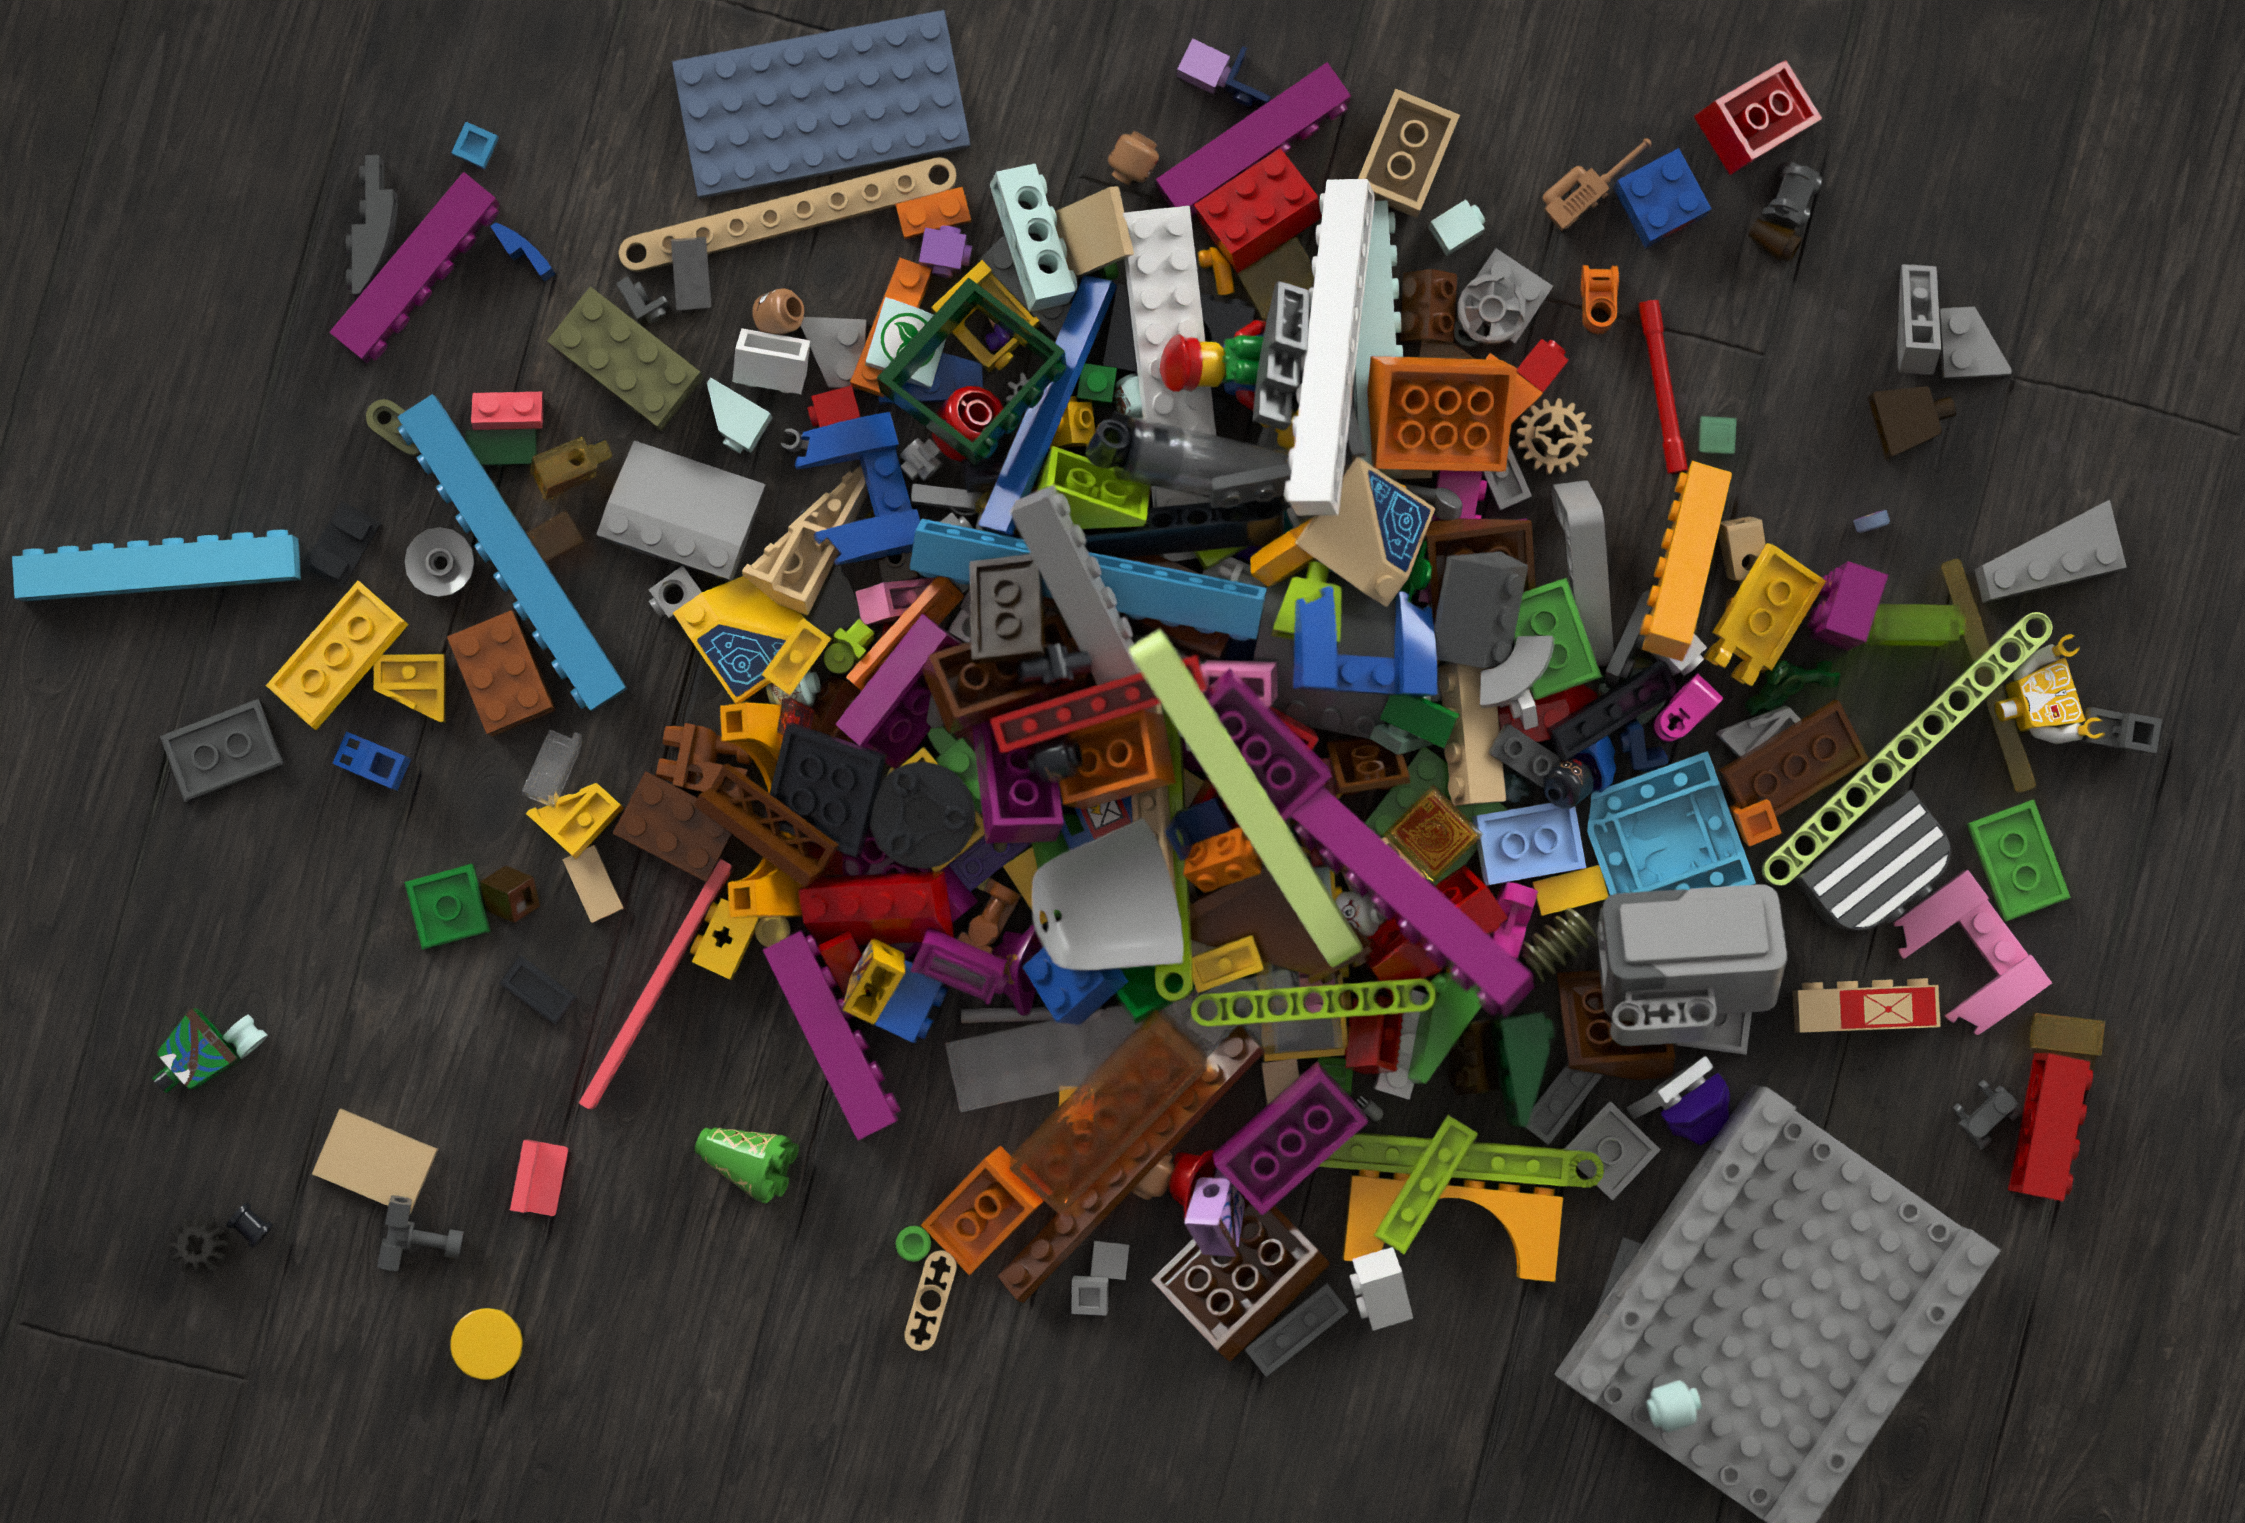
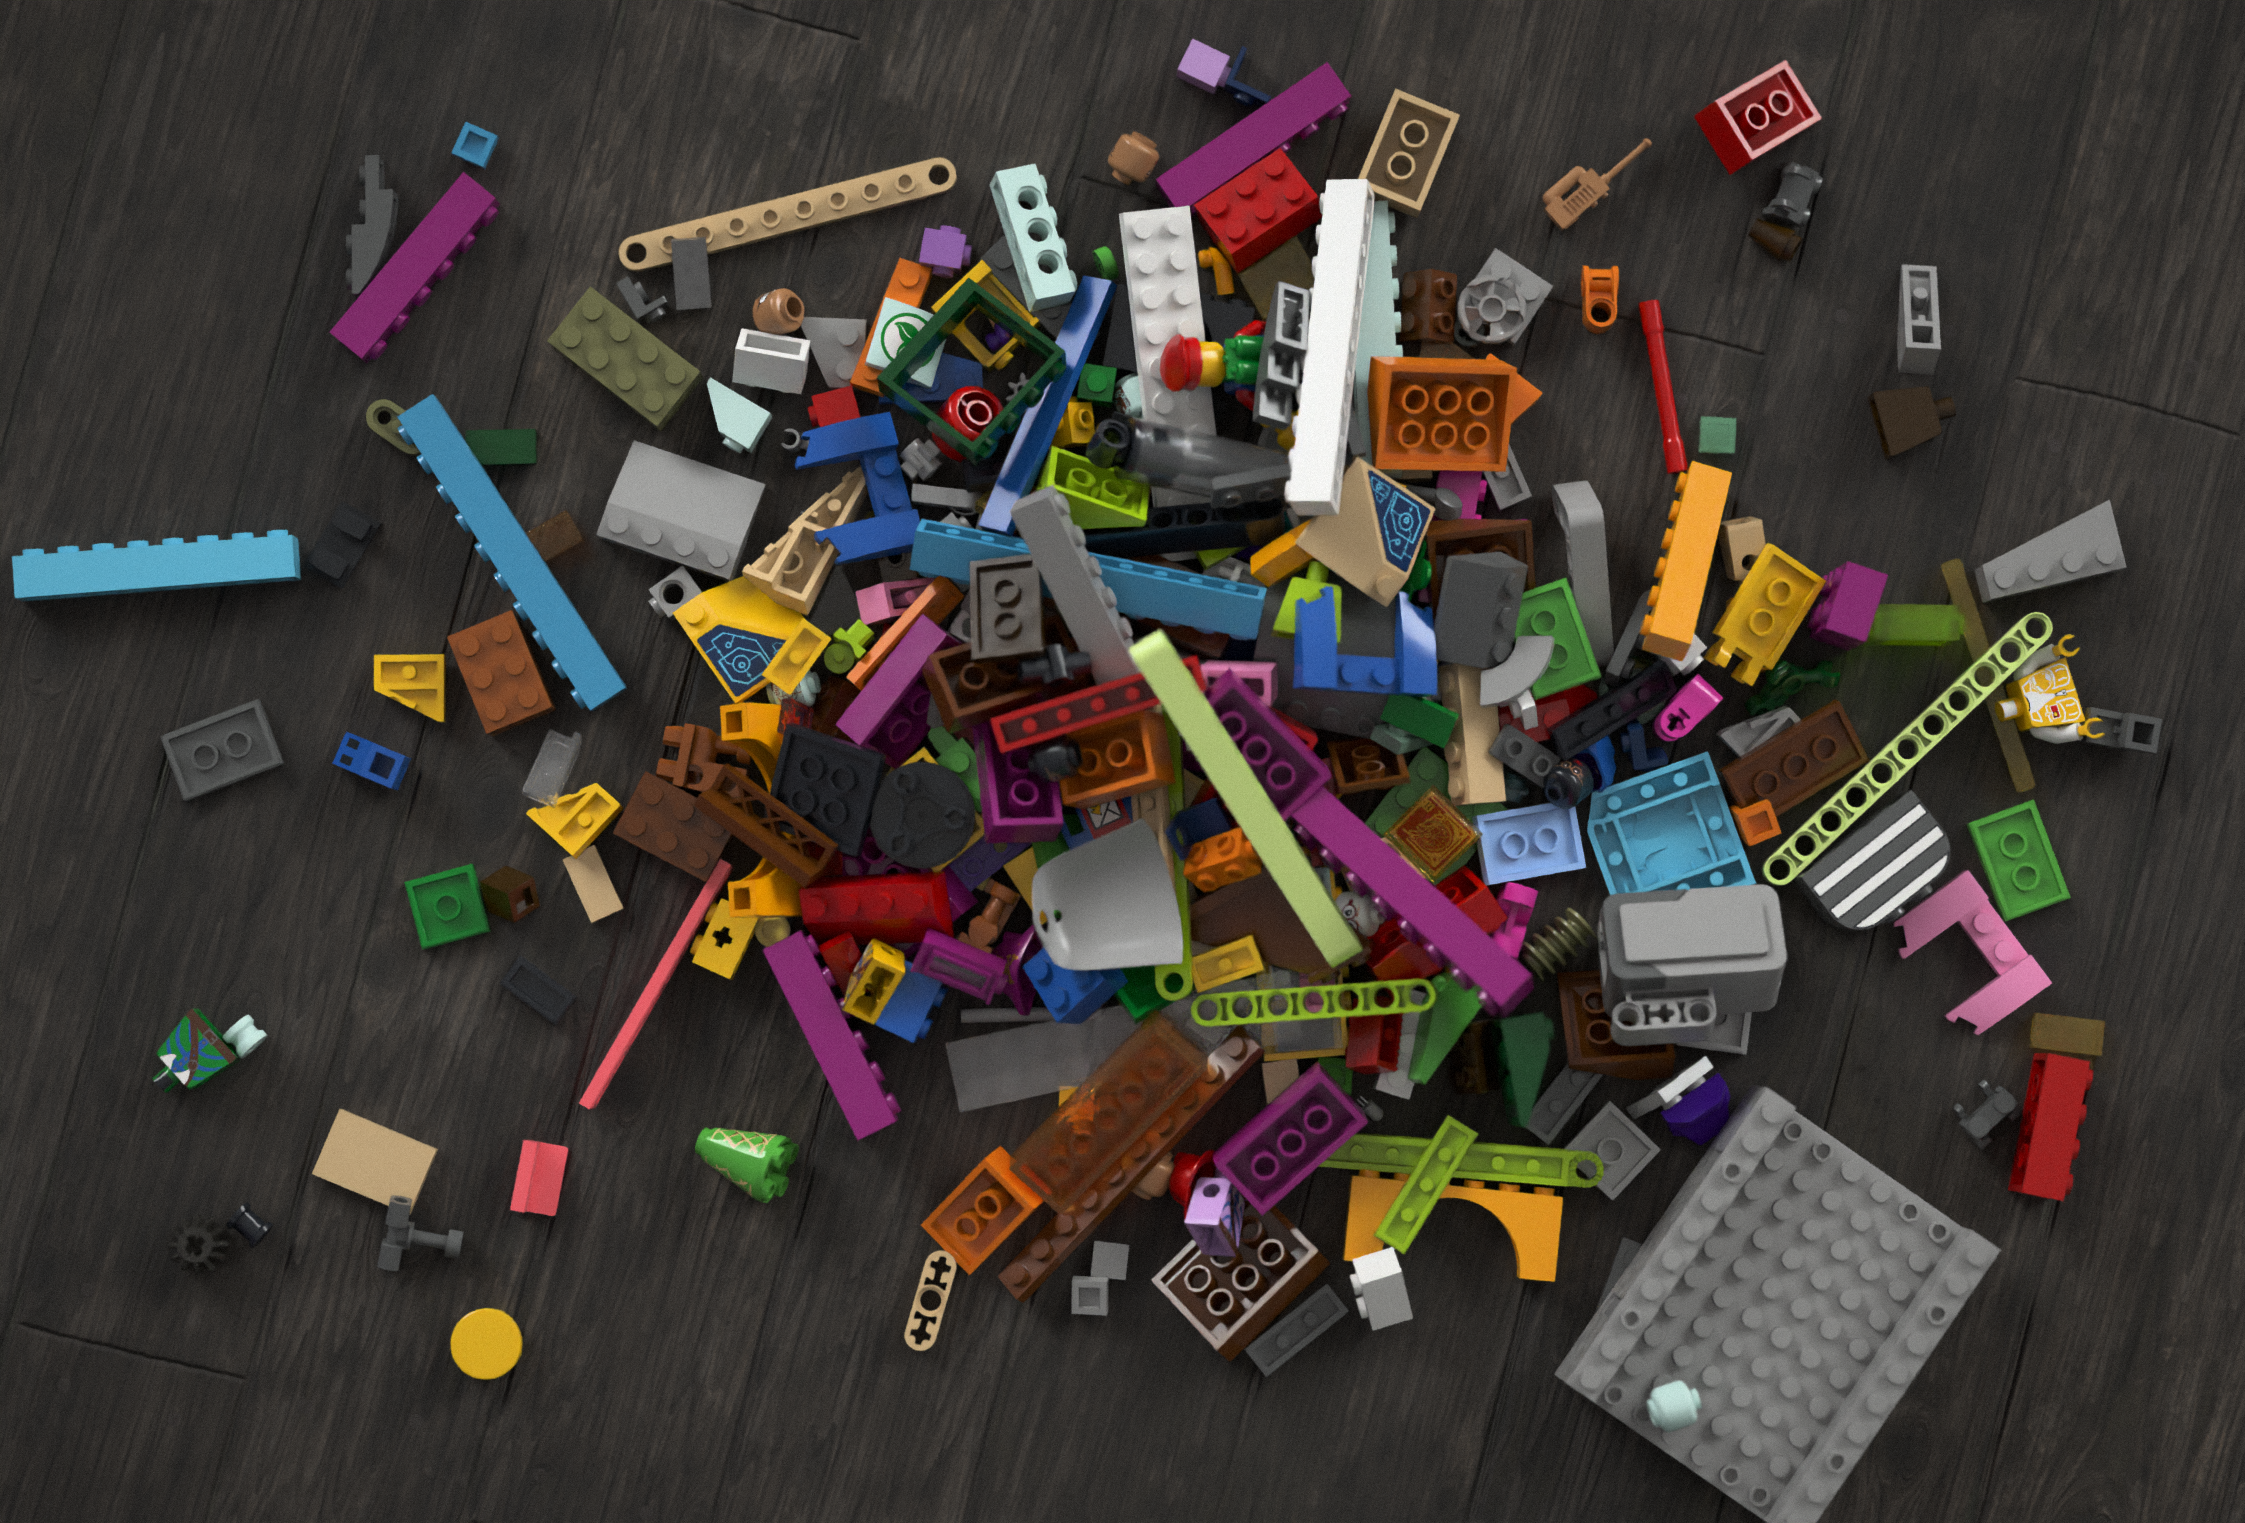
(337, 655): yellow tile -> none
(425, 551): light grey dish -> none
(507, 410): coral plate -> none
(517, 246): blue slope -> none
(556, 474): clear yellow torso -> none
(821, 104): sand blue plate -> none
(913, 1243): bright green tile -> none
(932, 212): orange plate -> none
(1094, 232): tan tile -> none
(1457, 226): light aqua brick -> none
(1543, 364): red brick -> none
(1551, 451): tan gear -> none
(1570, 890): yellow tile -> none
(1662, 198): blue brick -> none
(1866, 1008): tan brick -> none
(1871, 521): sand blue tile -> none
(1968, 346): light grey wing -> none

